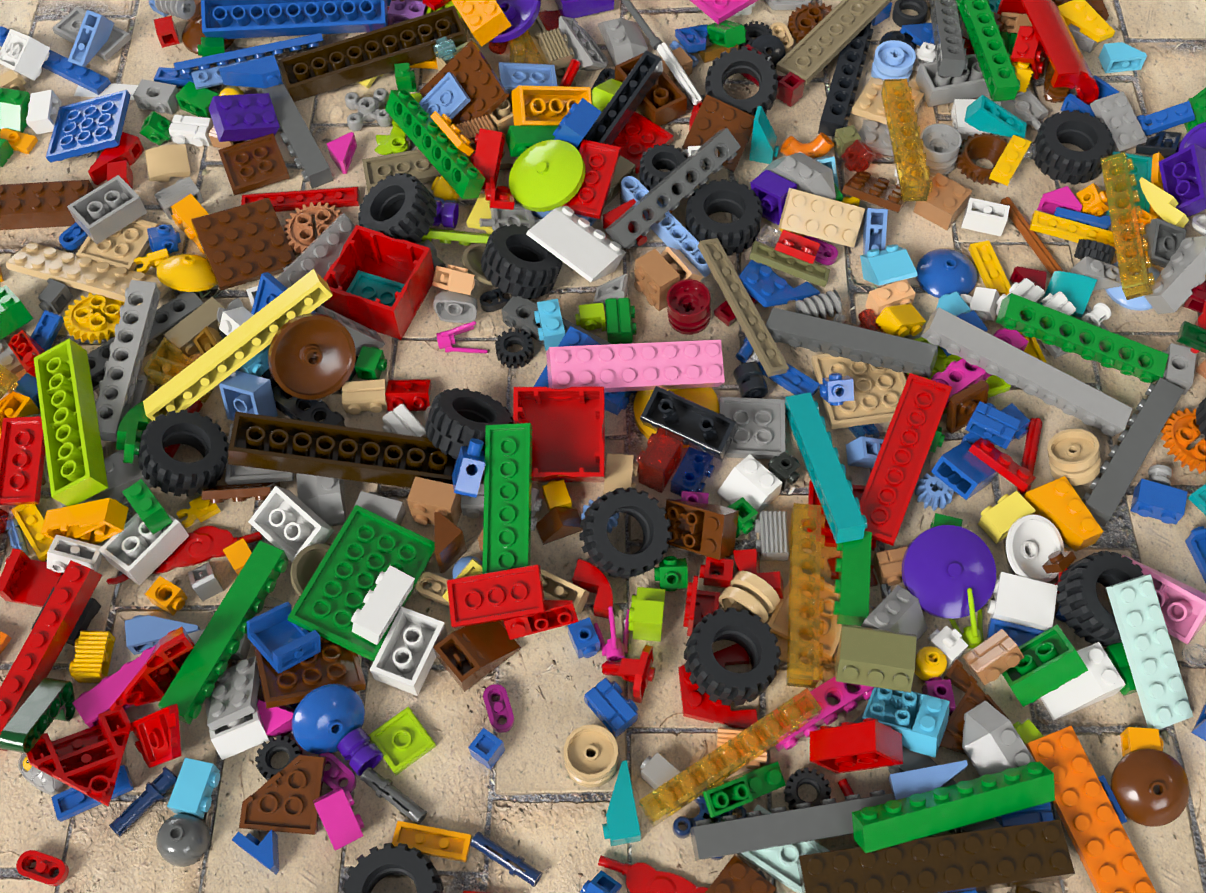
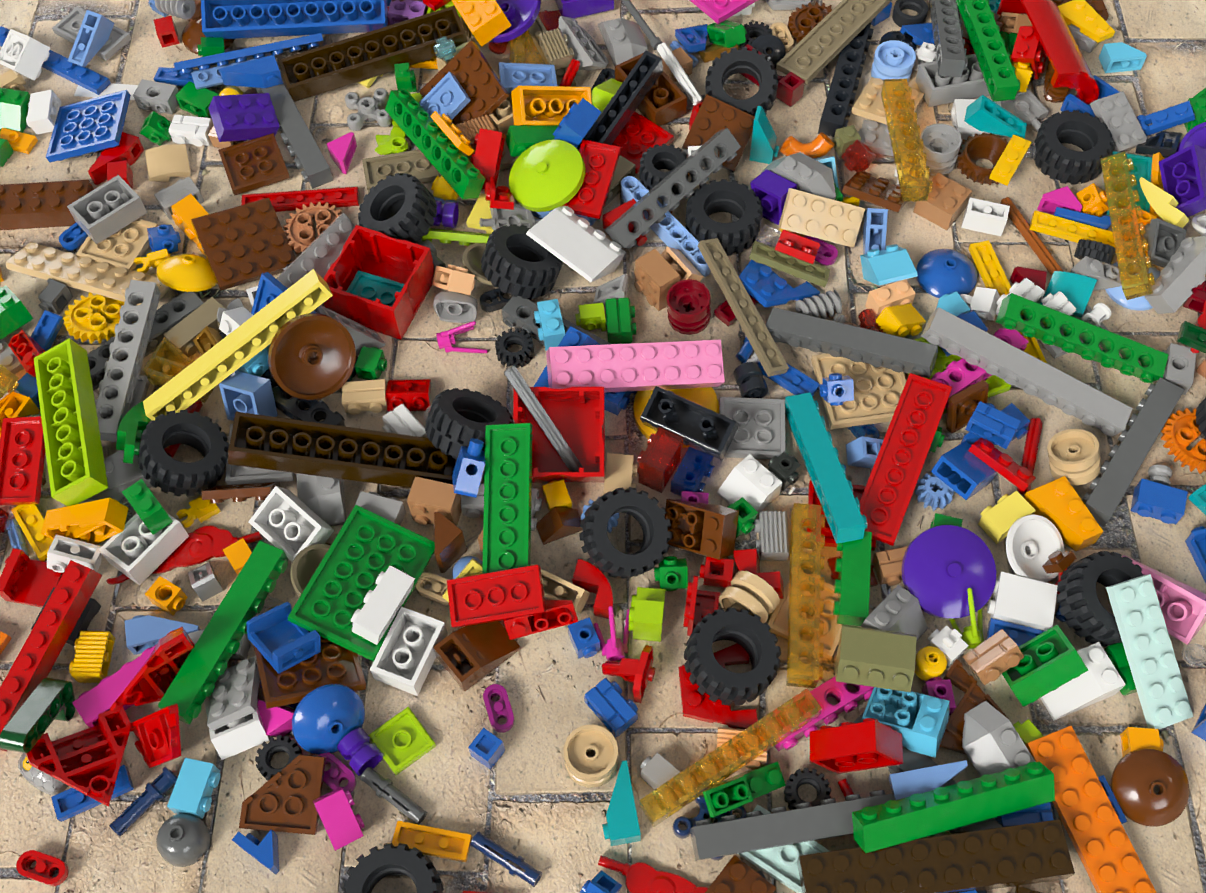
(542, 418): none -> axle

